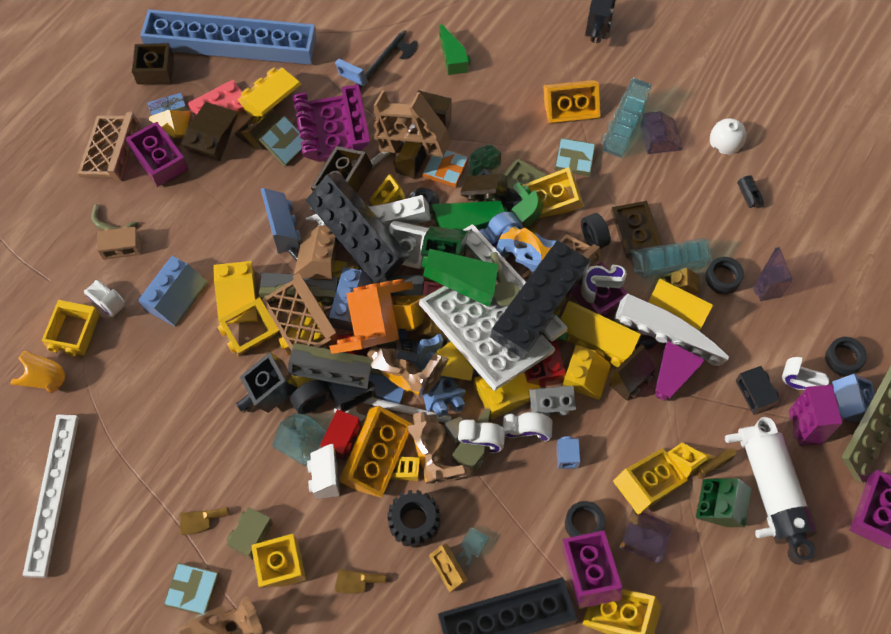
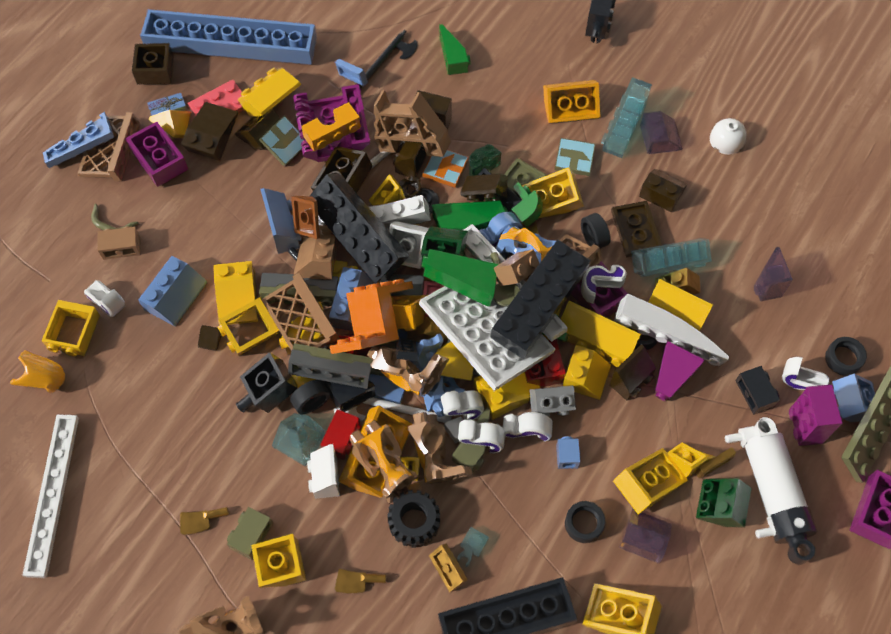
(78, 142): none -> medium blue wing
(191, 589): tile -> none
(209, 338): none -> dark brown slope
(305, 216): none -> dark orange slope
(321, 135): none -> light orange arch
(373, 447): none -> medium nougat hips
(415, 182): none -> dark brown piece
(464, 403): none -> white animal
(516, 267): none -> medium nougat brick
(592, 569): magenta brick -> none
(662, 190): none -> dark brown slope
(729, 263): black tyre -> none
(750, 191): black hinge -> none

